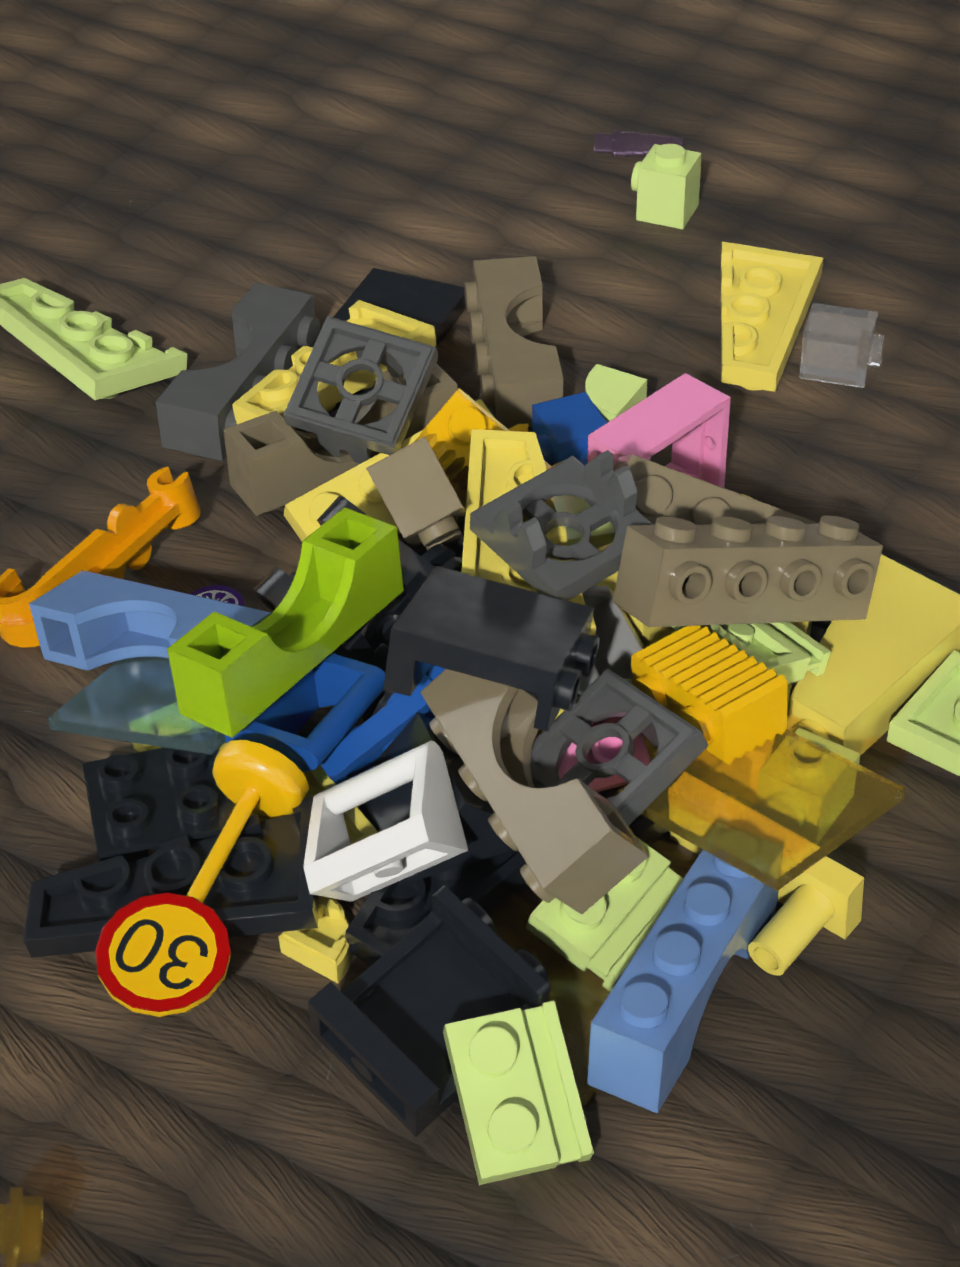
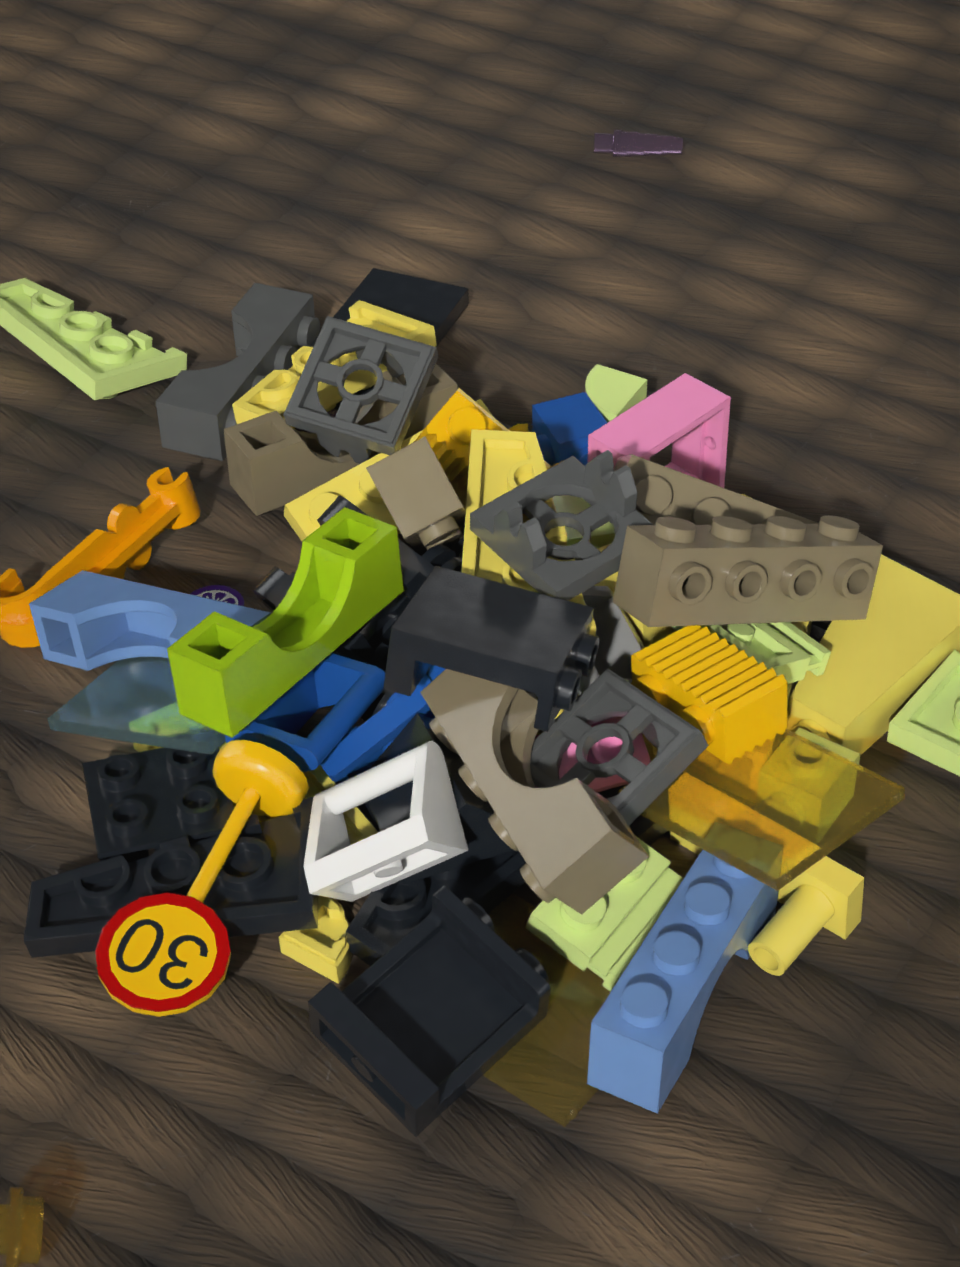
(503, 309): dark tan arch -> none
(517, 1092): yellowish green plate -> none
(667, 185): yellowish green brick -> none
(762, 311): light yellow wing -> none
(840, 345): clear brick -> none

